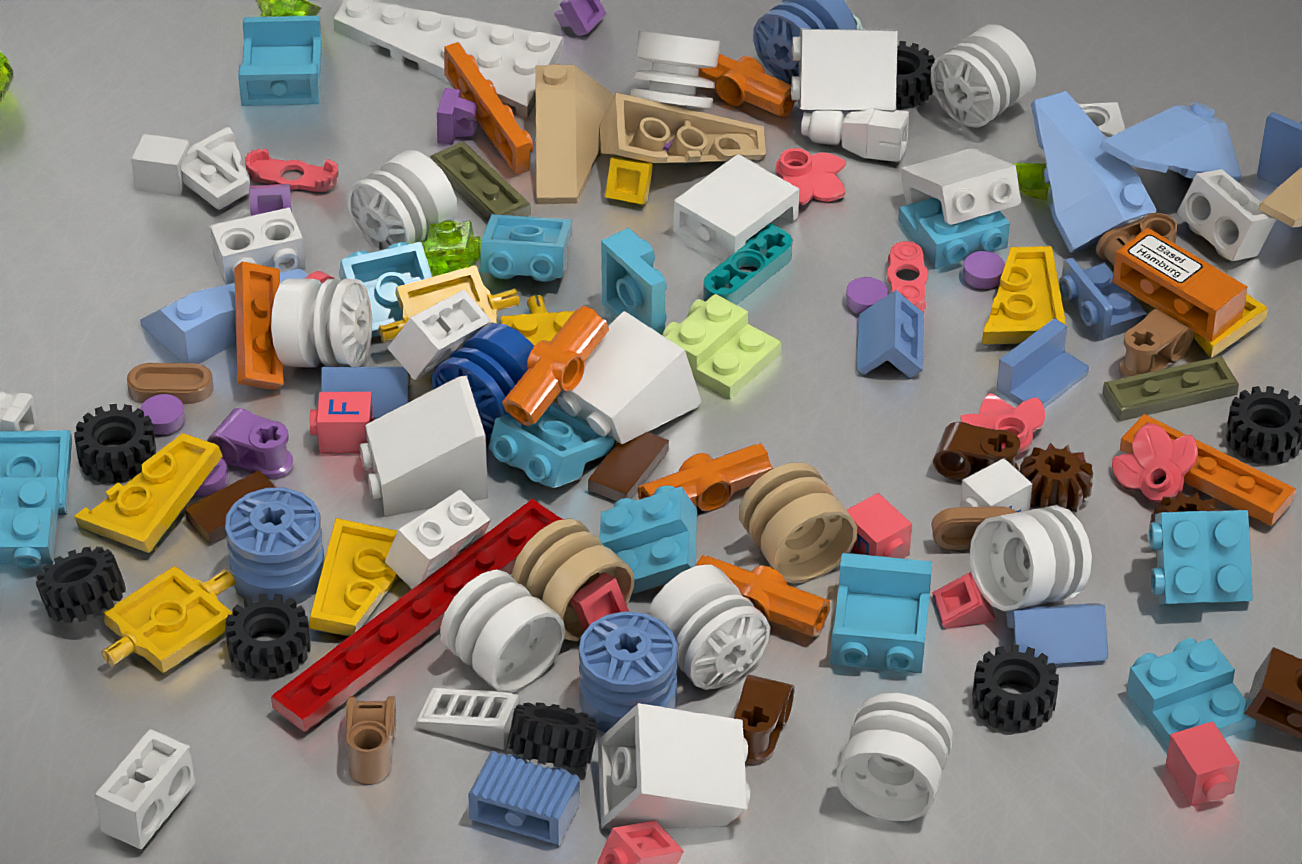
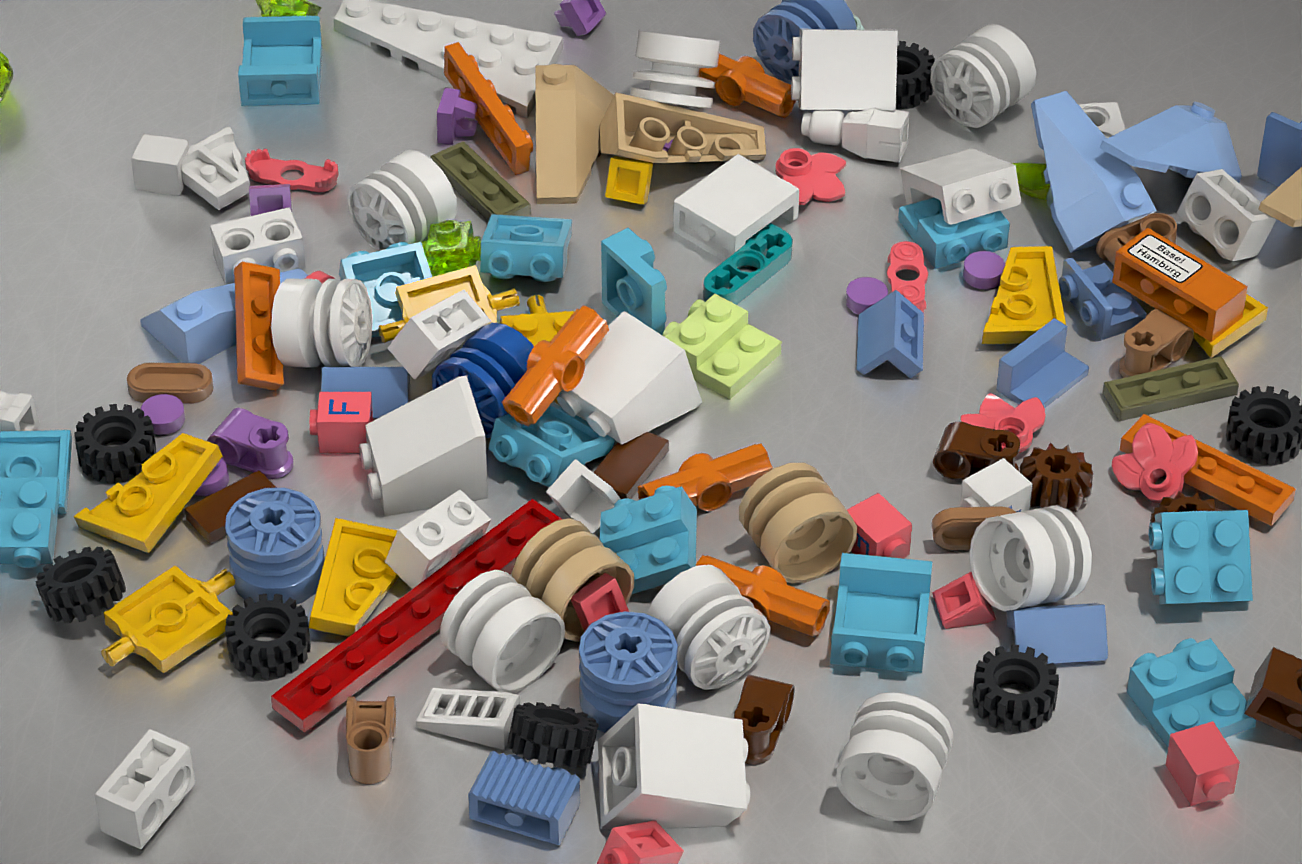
(582, 495): none -> white panel

